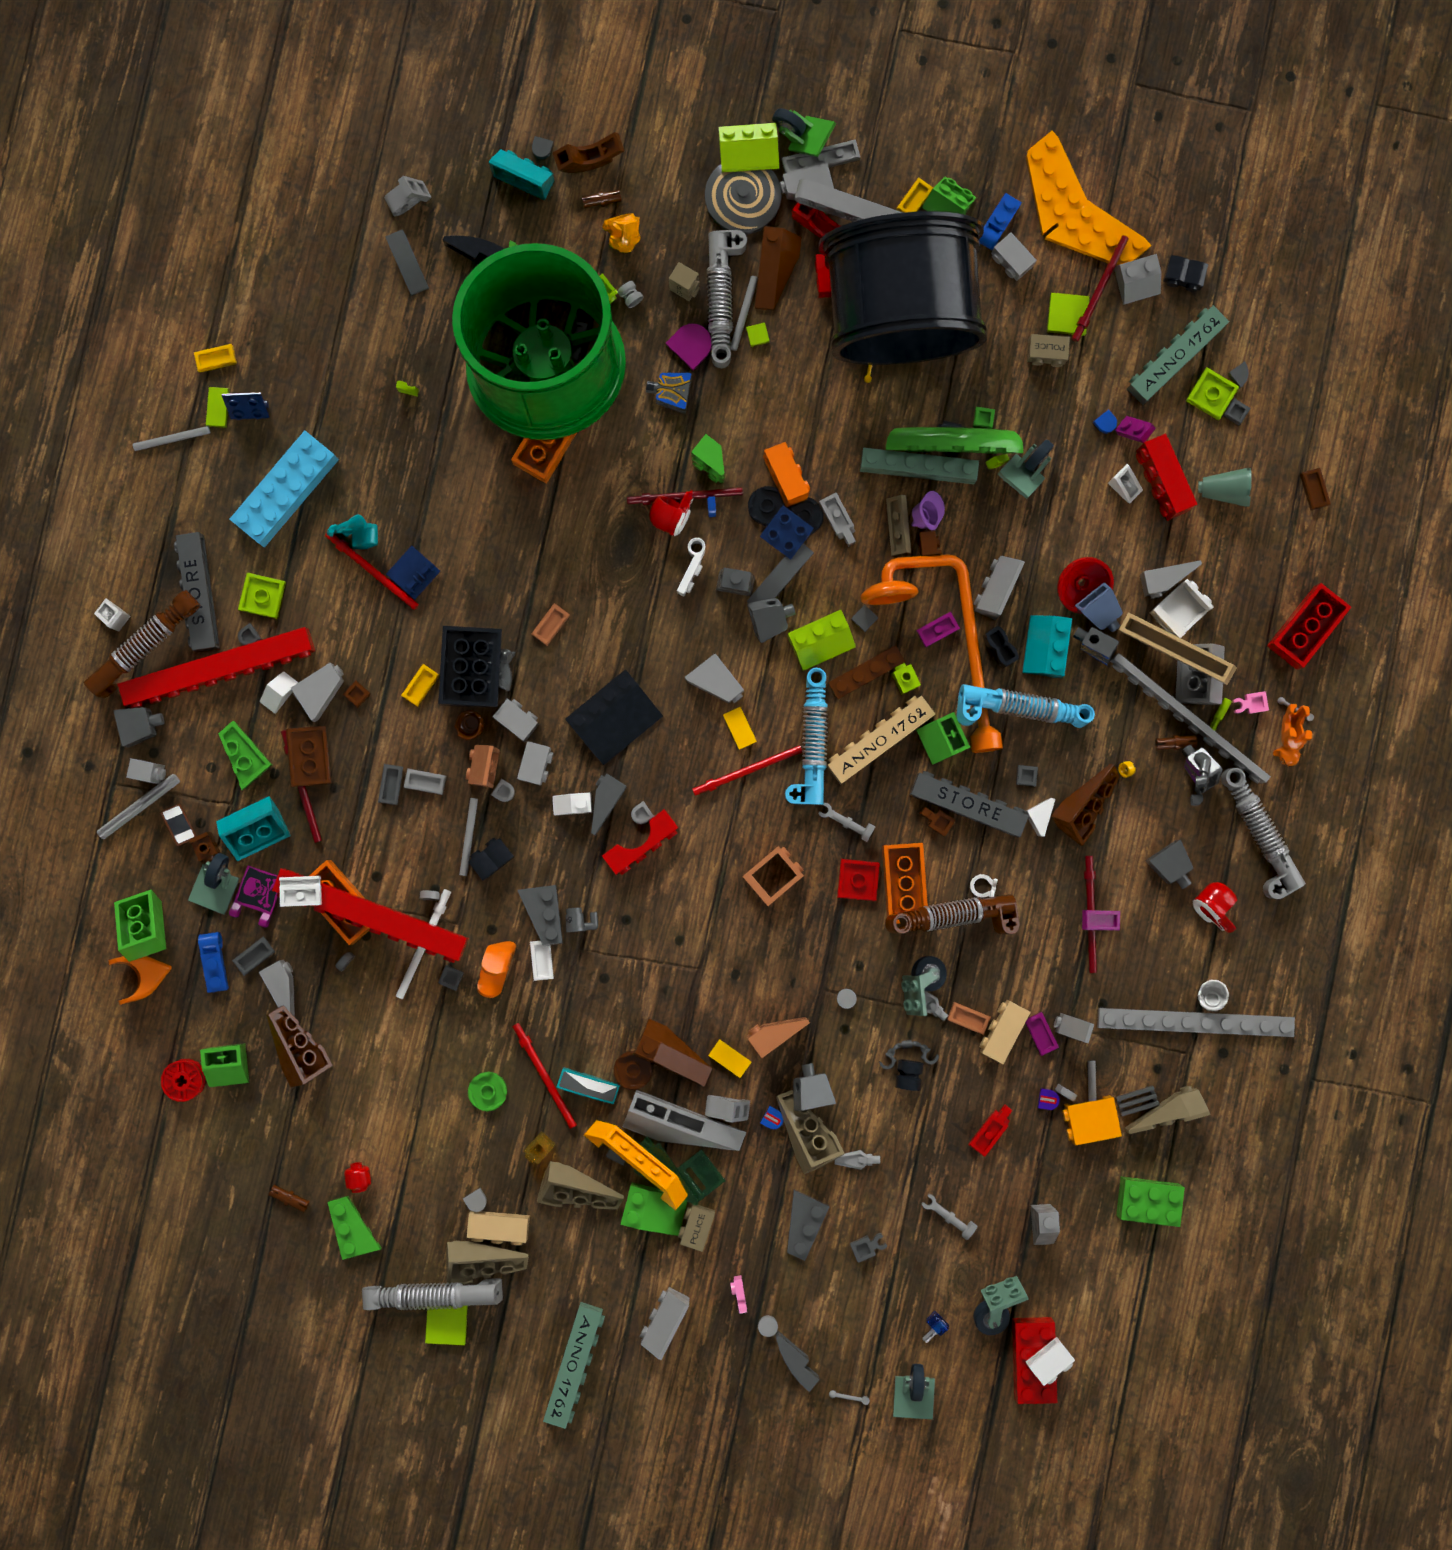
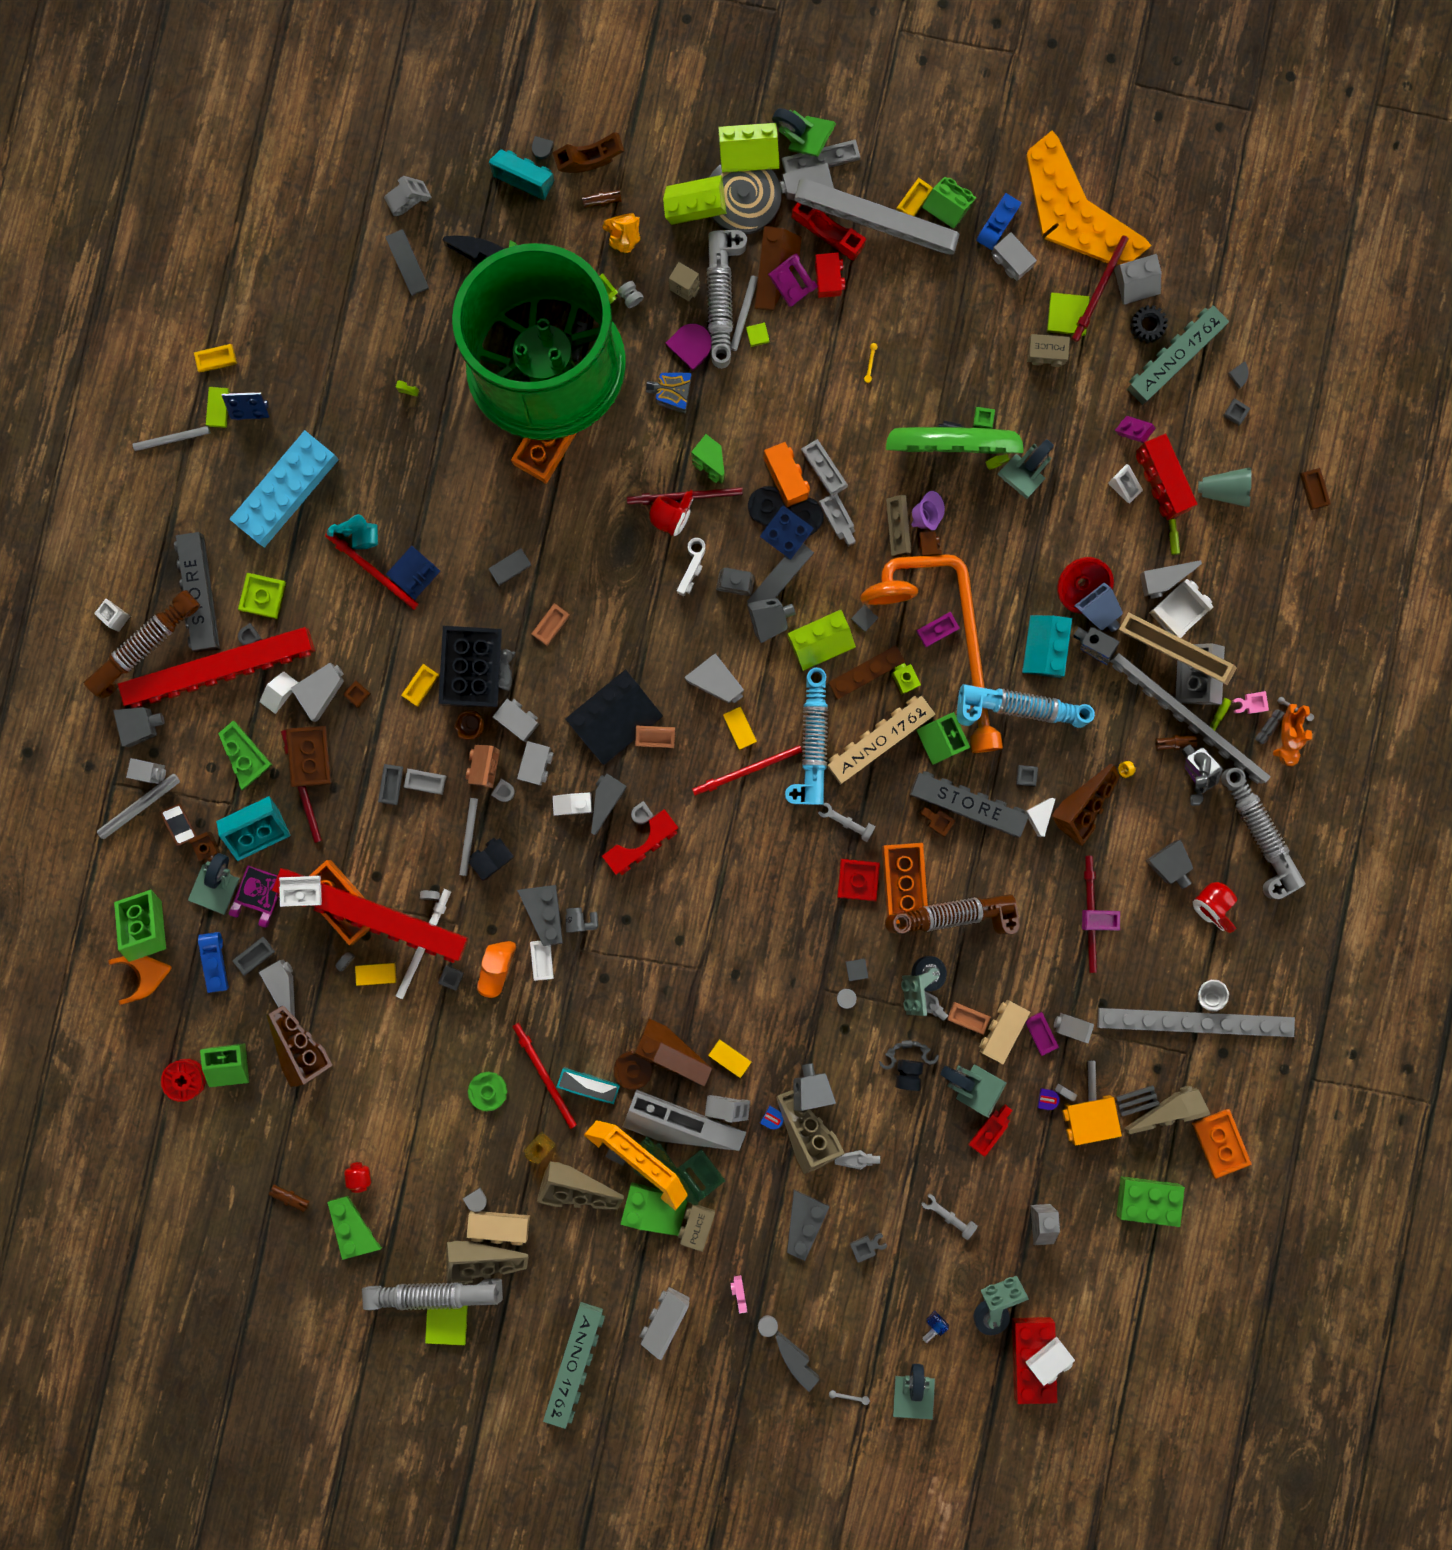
(375, 974): none -> yellow tile
(510, 567): none -> dark grey tile
(655, 736): none -> nougat tile
(694, 200): none -> lime slope
(711, 506): blue tile -> none
(771, 1035): nougat slope -> none
(784, 854): nougat window -> none
(786, 282): none -> magenta plate
(824, 467): none -> light grey tile
(856, 969): none -> dark grey tile
(905, 287): black wheel -> none
(919, 466): sand green brick -> none
(978, 1090): none -> sand green plate
(993, 883): white piece -> none
(998, 586): light grey slope -> none
(1003, 651): black brick -> none
(1106, 422): blue tile -> none
(1154, 314): none -> black tyre
(1174, 538): none -> lime pin
(1185, 273): black brick -> none
(1212, 393): lime tile -> none
(1221, 1143): none -> orange tile
(1270, 726): none -> dark grey axle
(1309, 626): red brick -> none

